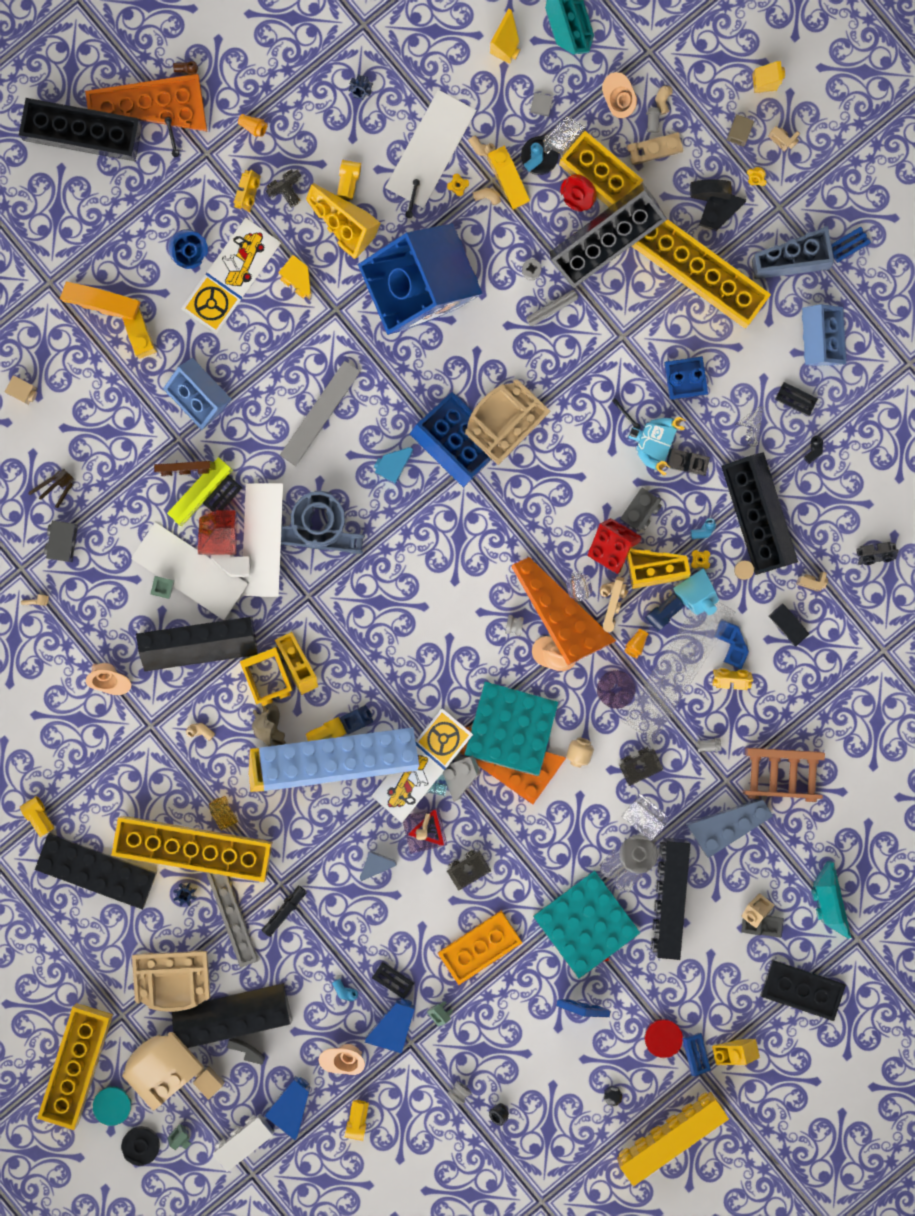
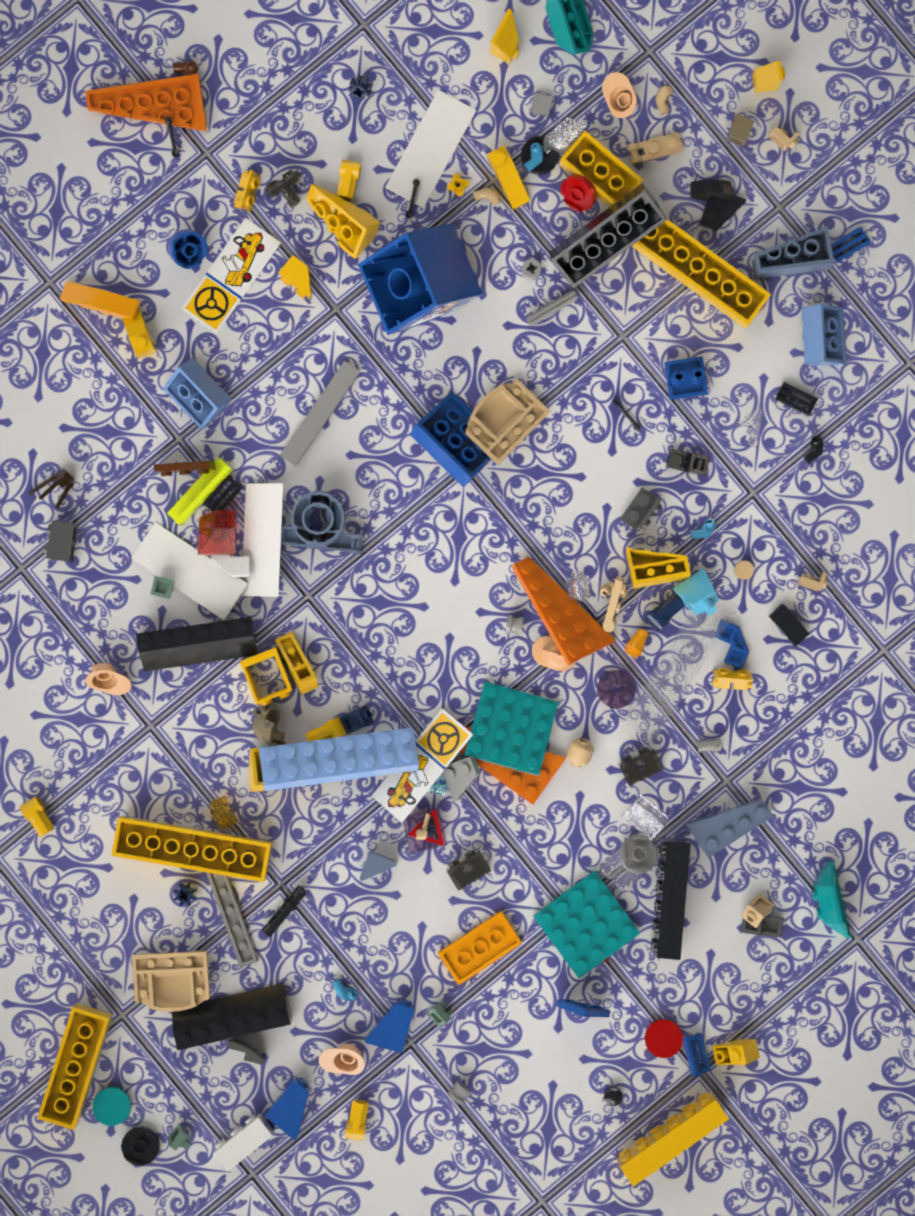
(21, 390): tan brick -> none
(41, 600): tan hand -> none
(80, 129): black brick -> none
(95, 871): black plate -> none
(160, 1068): tan slope -> none
(199, 729): tan arm -> none
(208, 1082): tan brick -> none
(254, 125): light orange cone -> none
(393, 464): dark azure slope -> none
(398, 974): black tile -> none
(480, 149): tan arm -> none
(499, 1114): black tile -> none
(612, 544): red bracket -> none
(653, 119): light grey pin -> none
(656, 441): medium azure torso -> none
(705, 558): yellow plate -> none
(757, 176): yellow plate -> none
(759, 513): black slope -> none
(775, 757): nougat fence -> none
(803, 990): black tile -> none
(886, 552): black hinge -> none

